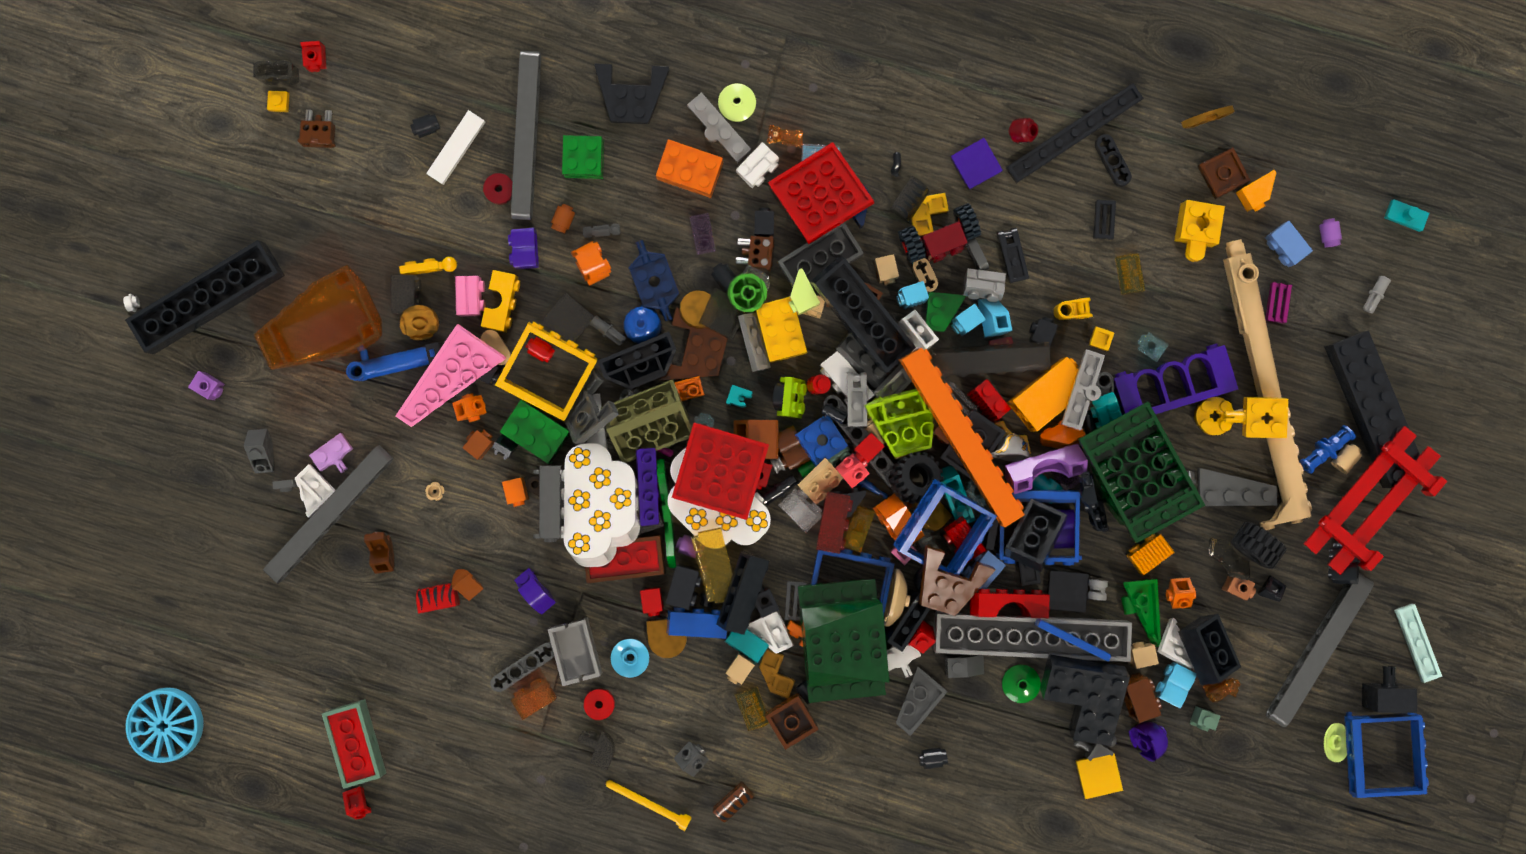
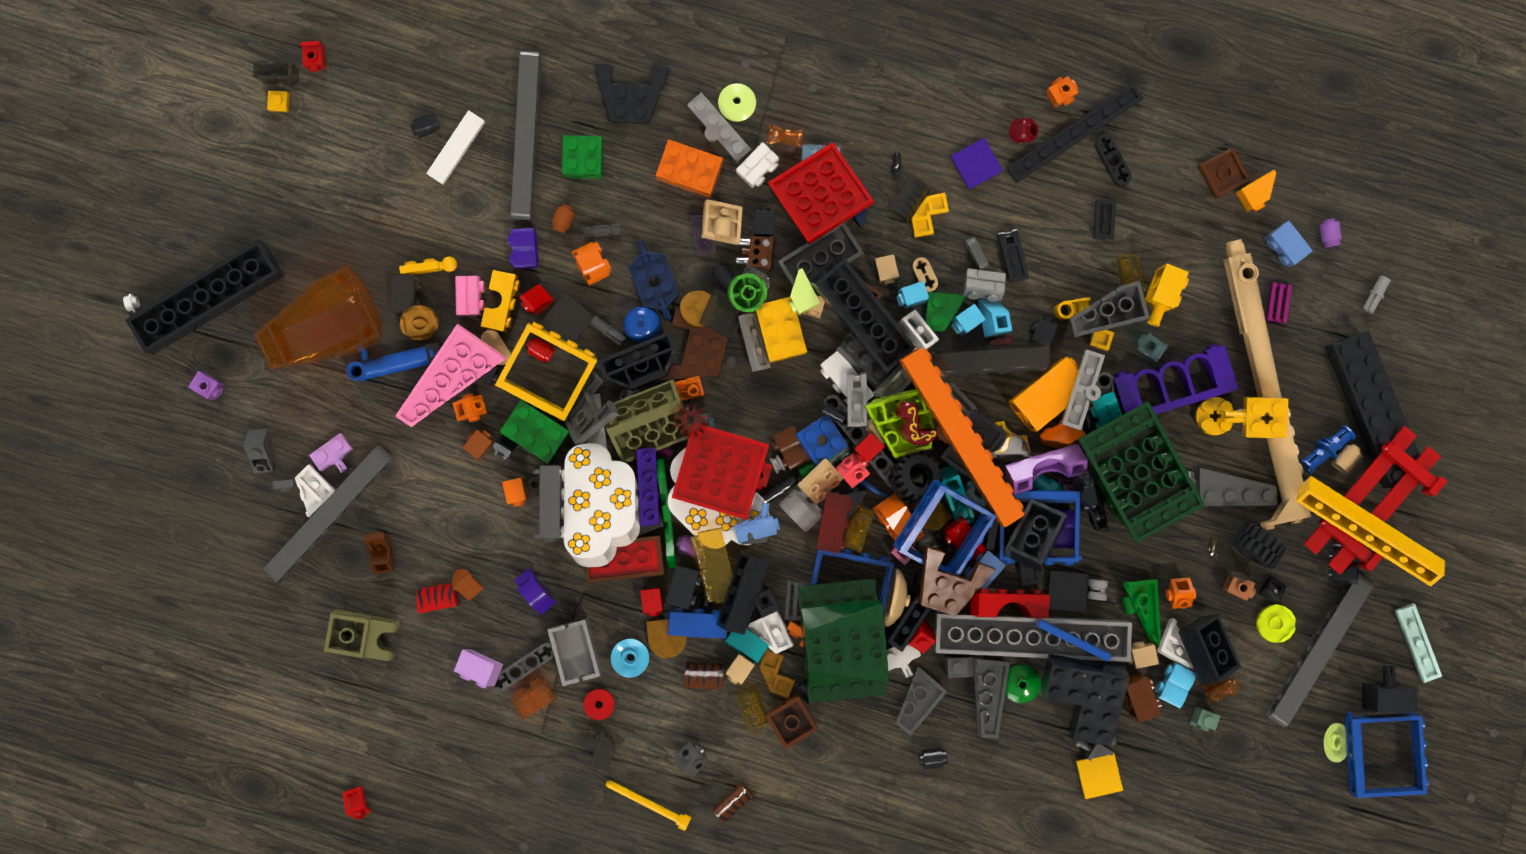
(163, 732): medium azure piece -> none
(317, 132): reddish brown piece -> none
(354, 744): brick -> none
(365, 635): none -> olive brick
(434, 496): tan plate -> none
(478, 668): none -> lavender brick
(492, 183): dark red piece -> none
(536, 300): none -> red slope
(685, 421): none -> clear red gear
(704, 675): none -> reddish brown brick
(721, 222): none -> tan plate
(735, 395): teal hinge -> none
(759, 529): none -> medium blue piece
(762, 431): dark orange slope -> none
(789, 397): lime piece -> none
(818, 384): red brick -> none
(909, 425): none -> dark red animal
(942, 241): brick -> none
(989, 401): red brick -> none
(990, 690): none -> dark grey wing
(1062, 91): none -> orange brick
(1116, 309): none -> dark grey wedge
(1149, 553): light orange brick -> none
(1150, 739): dark purple cylinder -> none
(1165, 291): none -> yellow brick
(1199, 227): yellow brick -> none
(1208, 117): pearl gold tile -> none
(1275, 623): none -> neon yellow tile
(1371, 531): none -> yellow brick
(1406, 215): teal tile -> none

